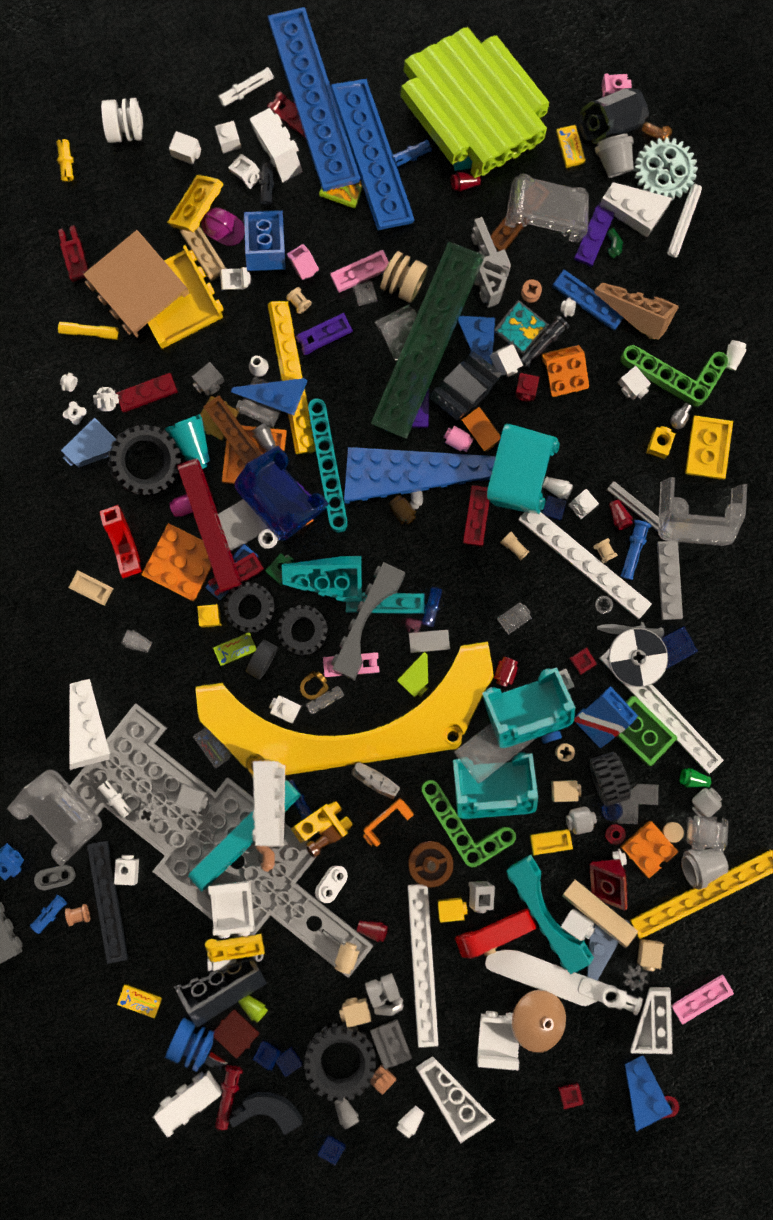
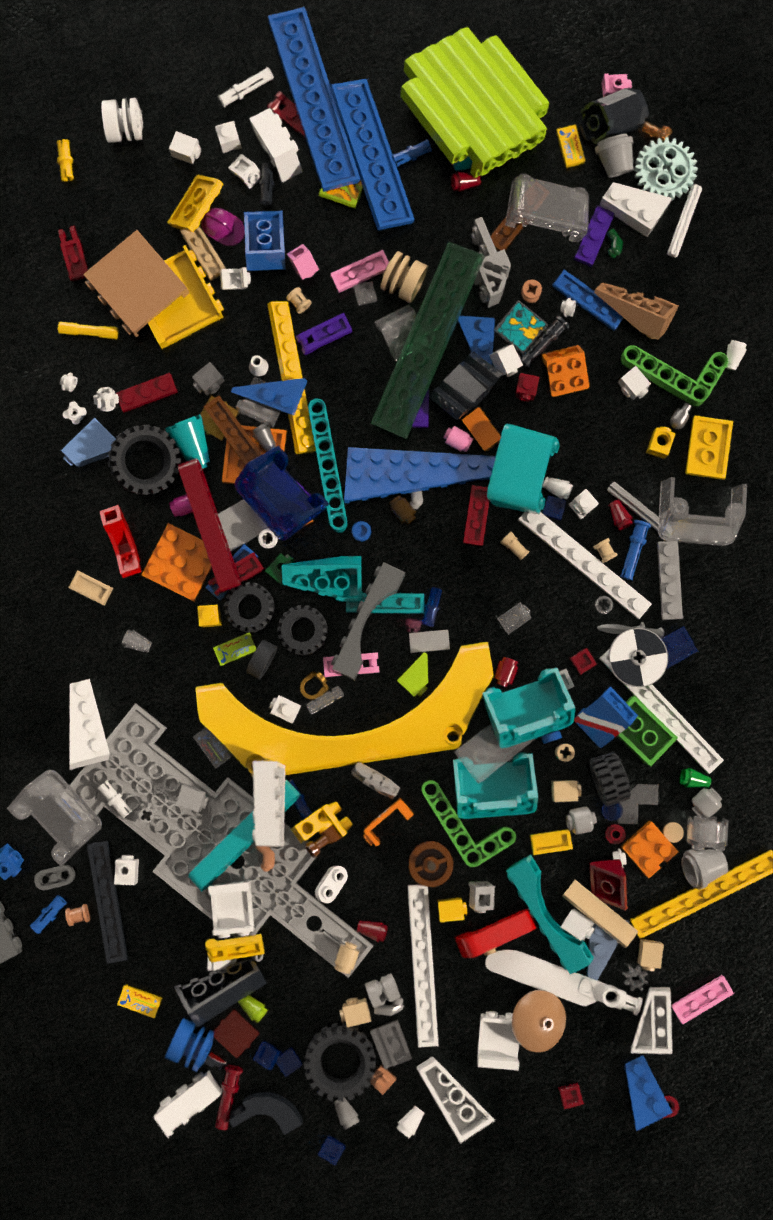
(361, 531): none -> blue tile

